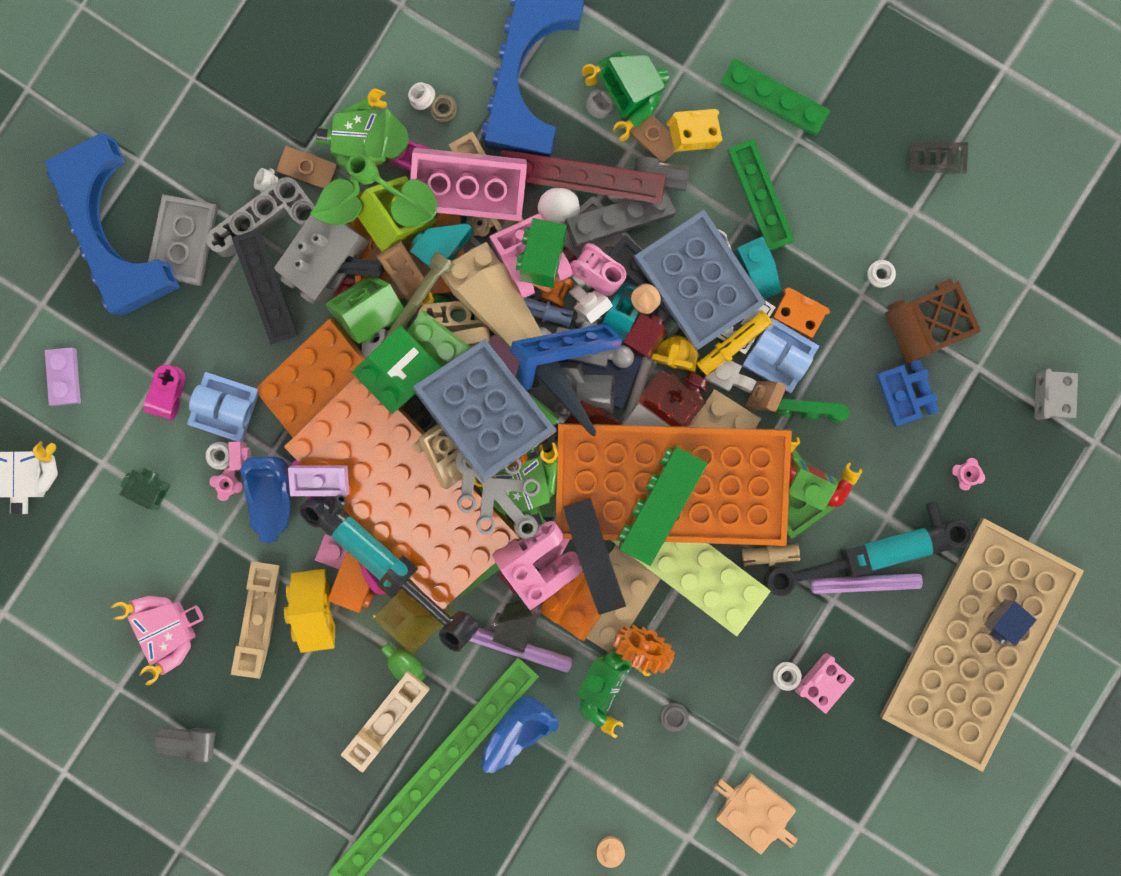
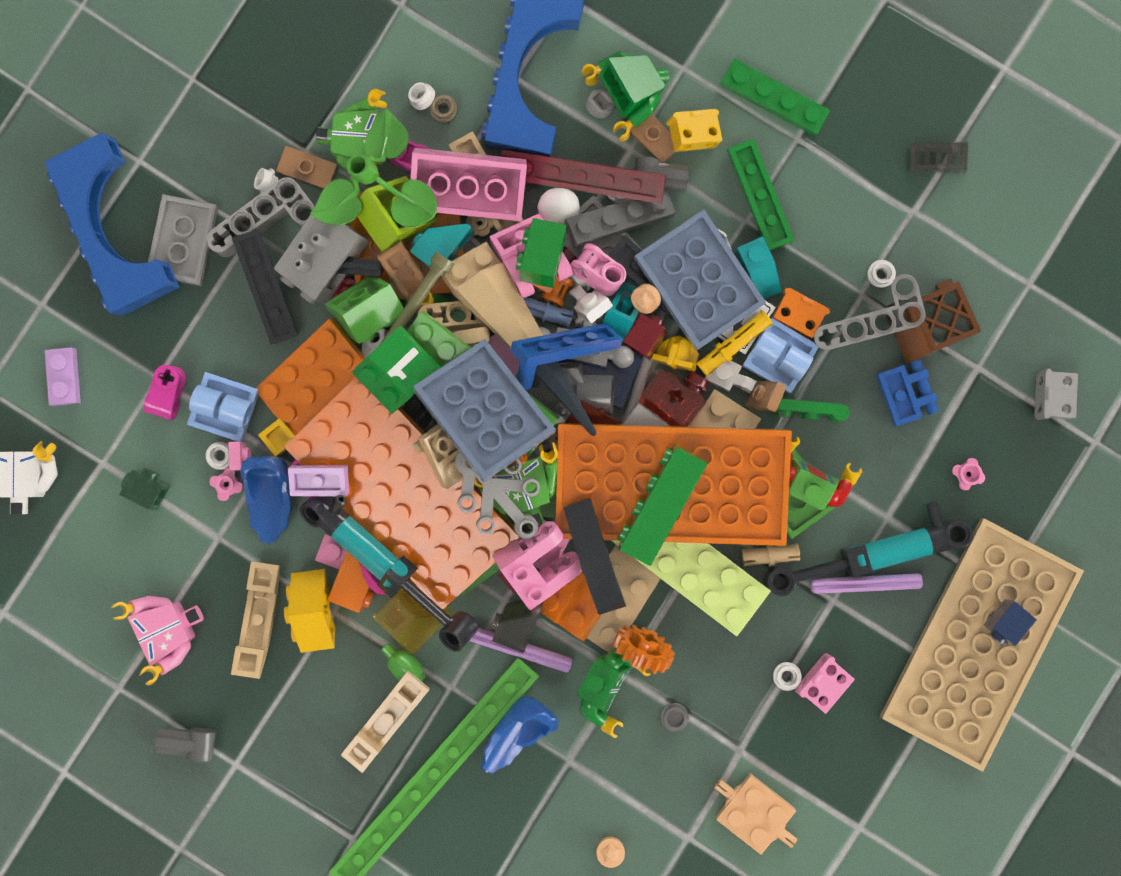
(276, 437): none -> yellow plate
(869, 320): none -> light grey beam

